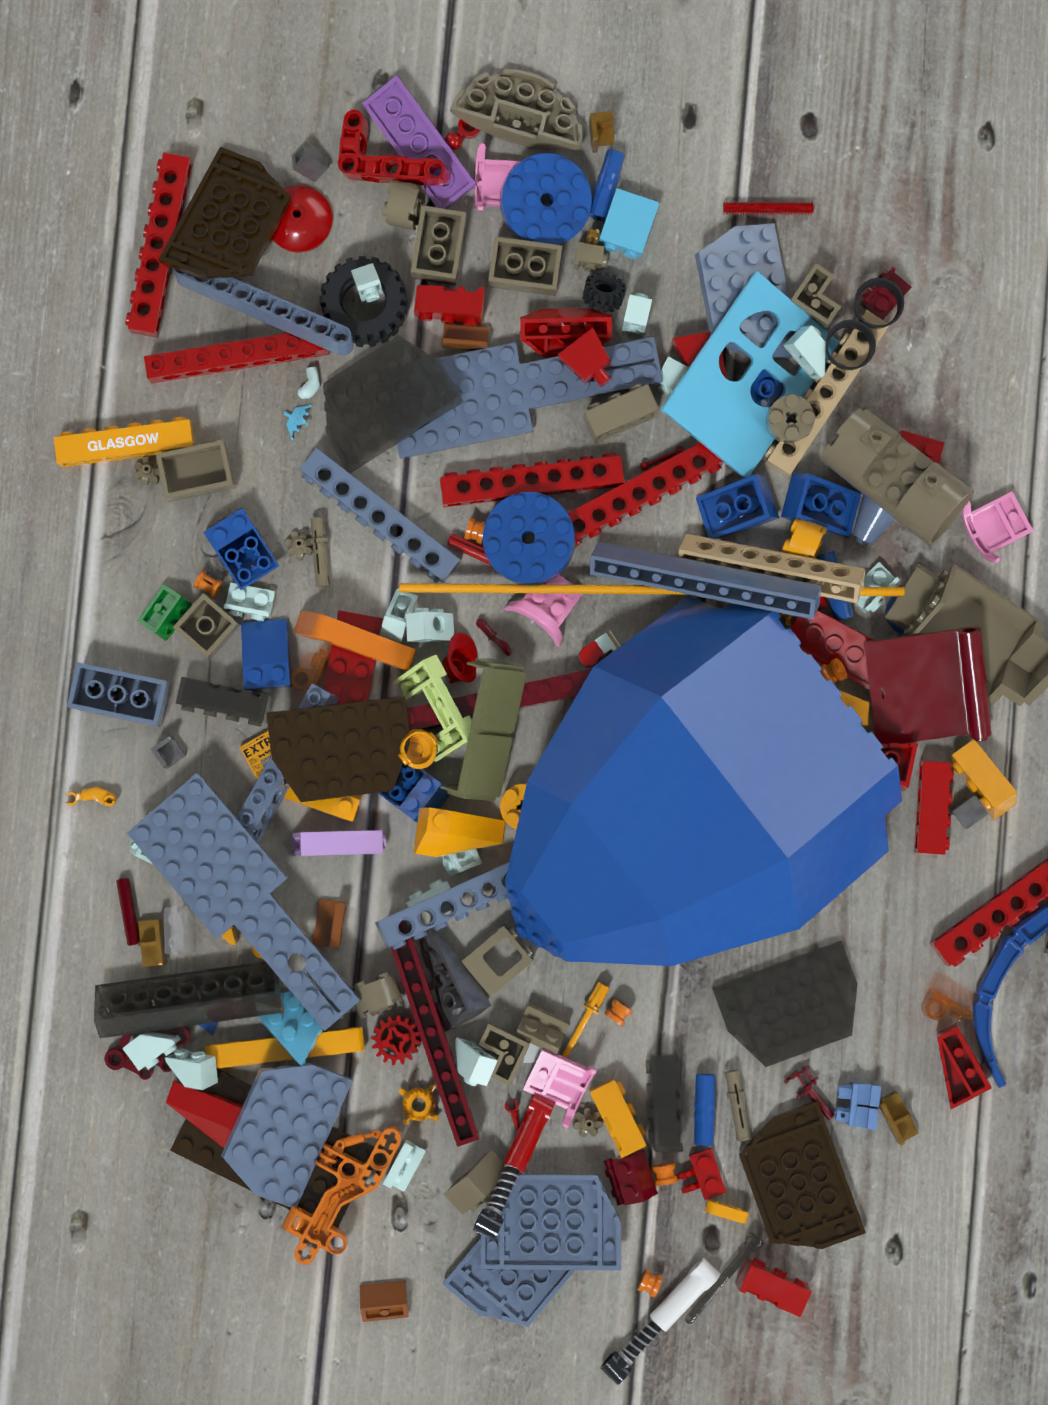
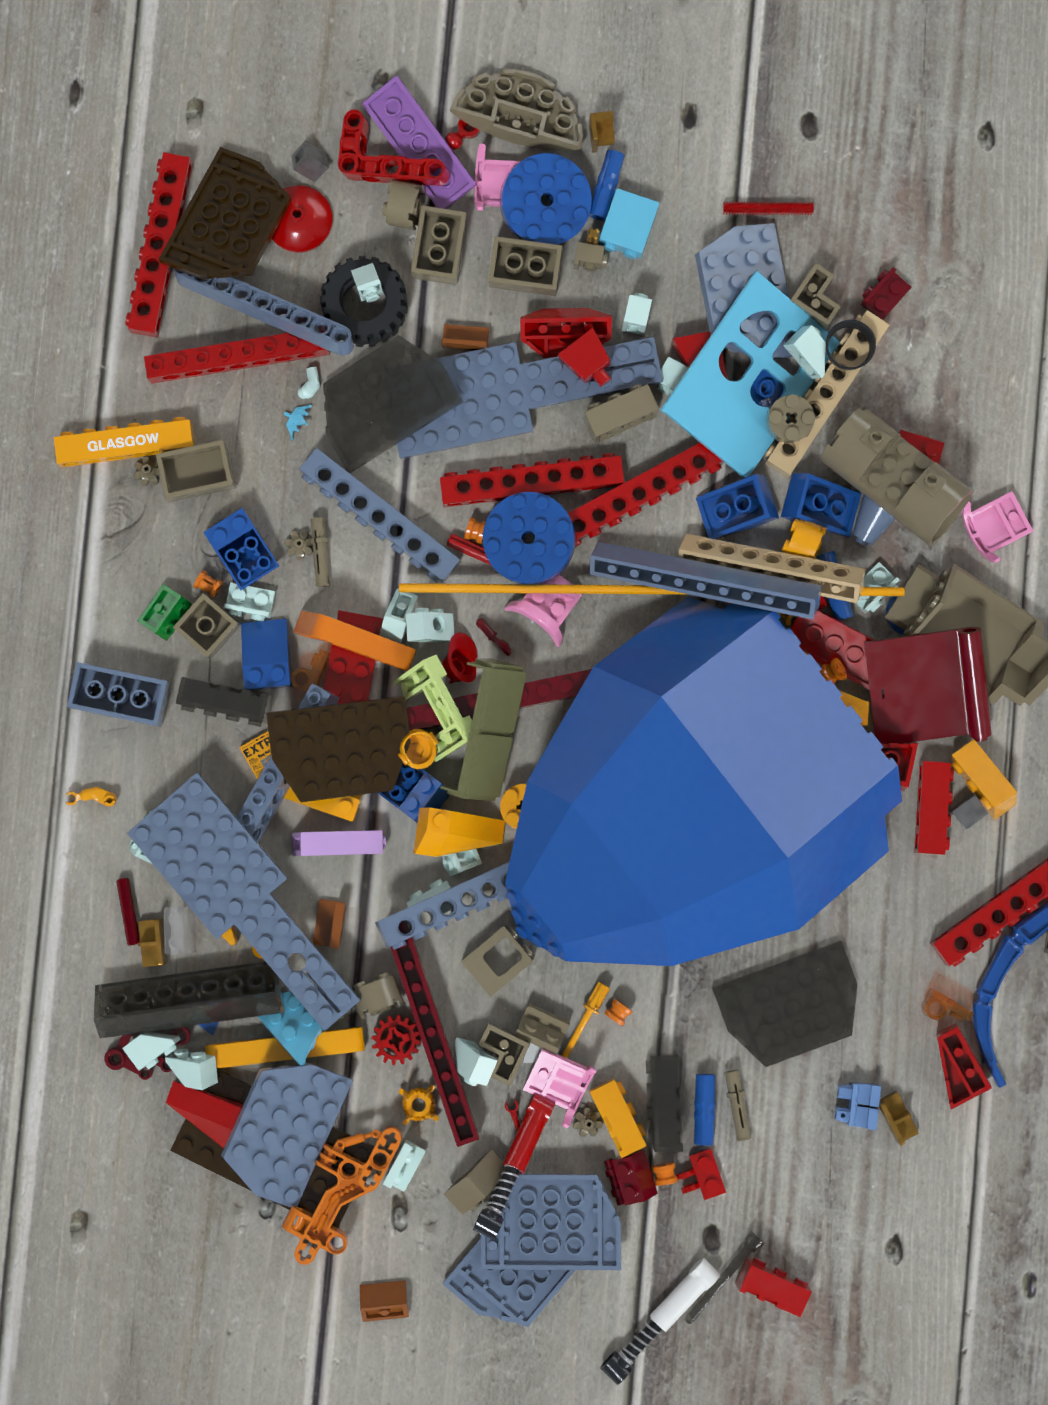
(168, 752): flat silver panel -> none
(449, 305): red wedge -> none
(456, 989): flat silver wedge -> none
(590, 654): leg -> none
(604, 292): black tyre -> none
(645, 465): red hinge -> none
(650, 1283): orange wheel -> none
(726, 1211): light orange beam -> none
(800, 1181): dark brown plate -> none
(811, 1092): dark red piece -> none
(892, 287): black tyre -> none

